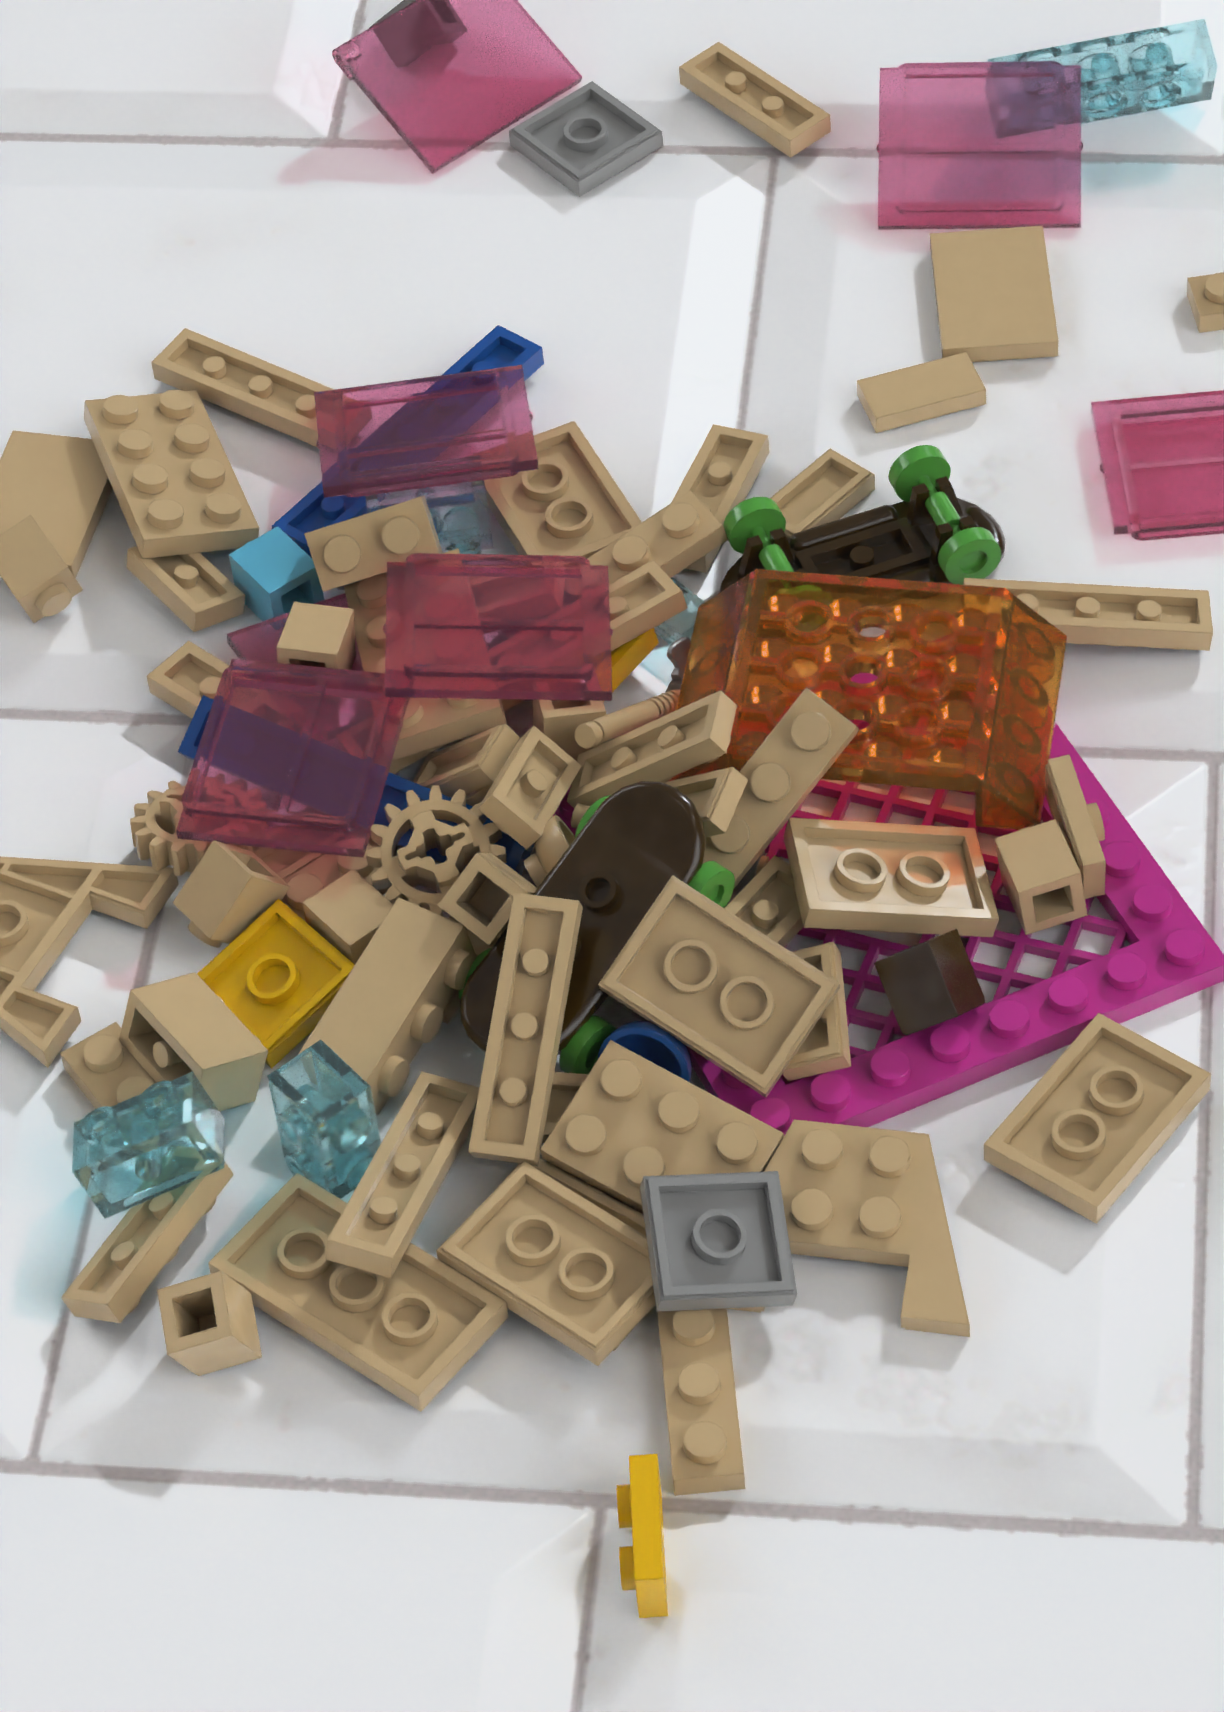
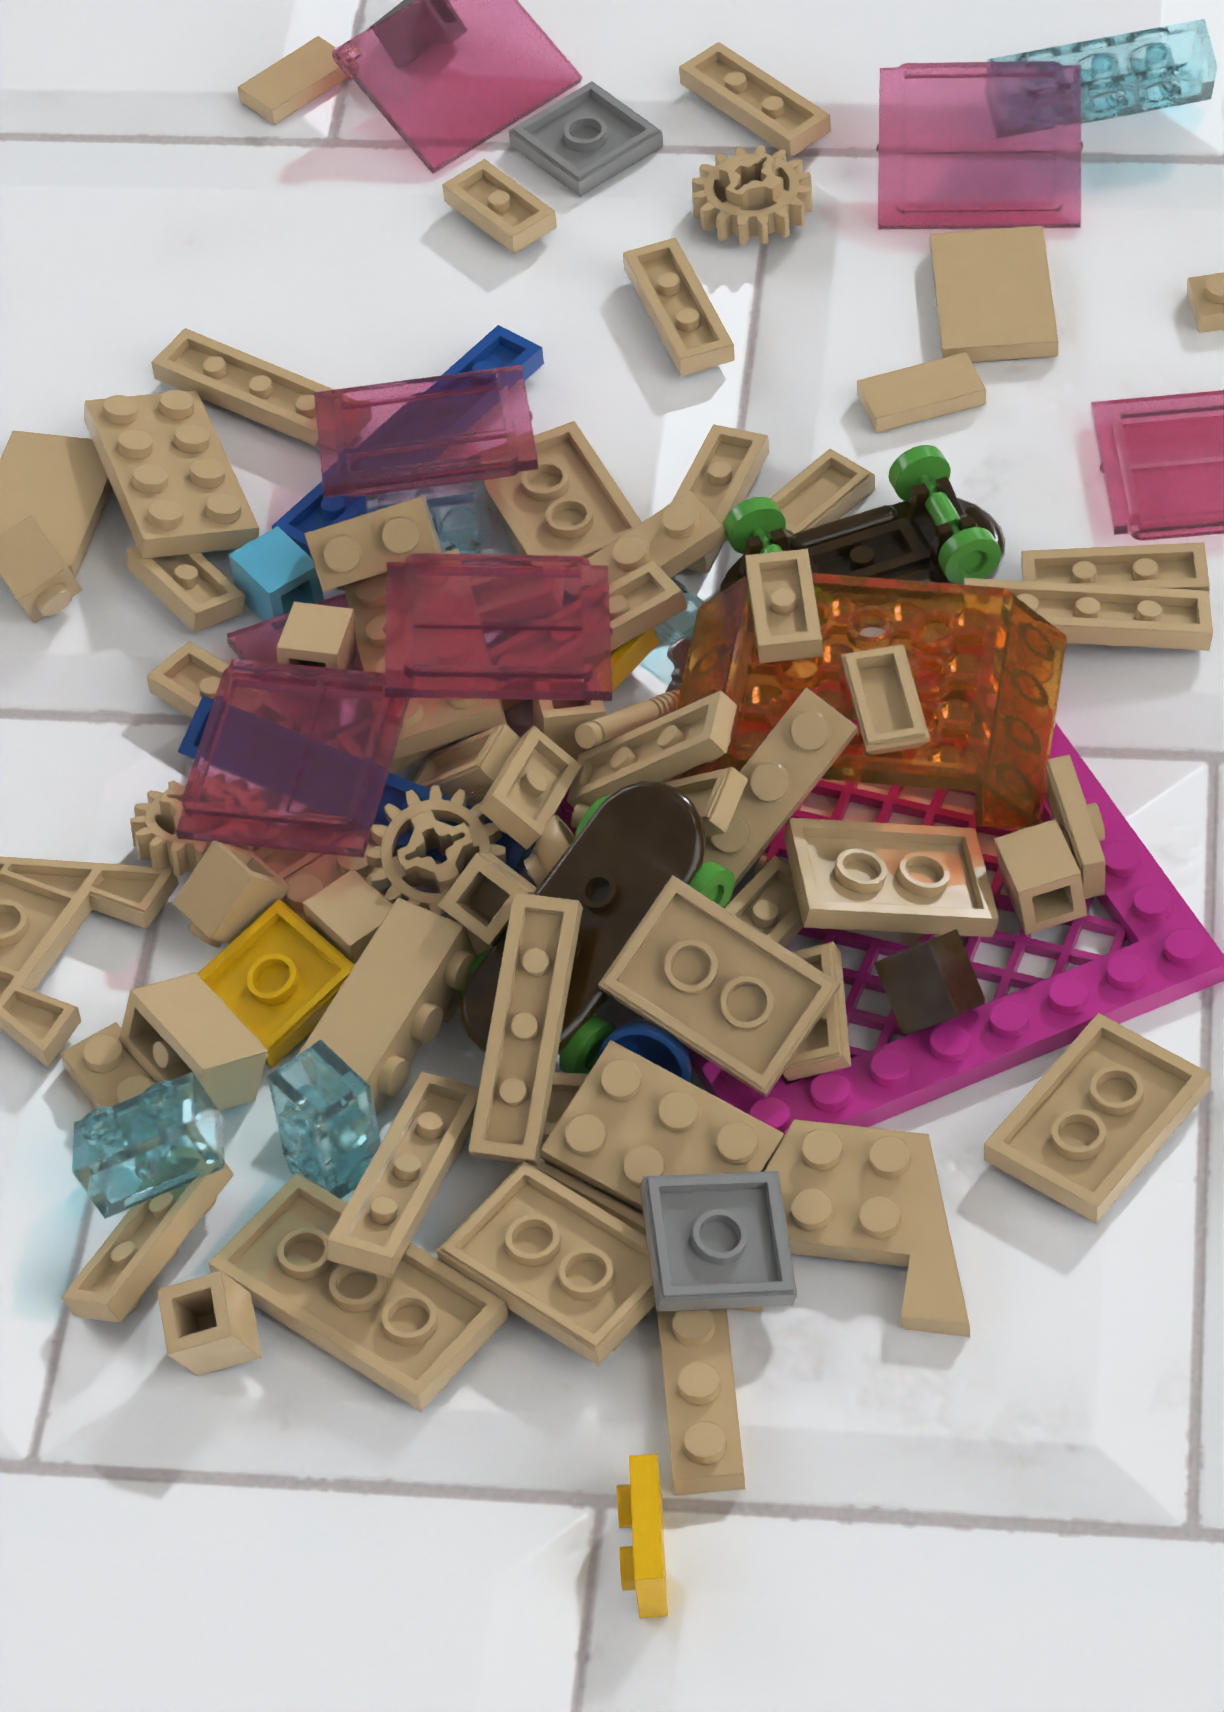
(292, 81): none -> tan tile
(499, 206): none -> tan plate
(678, 306): none -> tan plate
(756, 195): none -> tan gear
(783, 606): none -> tan plate
(885, 699): none -> tan tile
(1134, 566): none -> tan plate

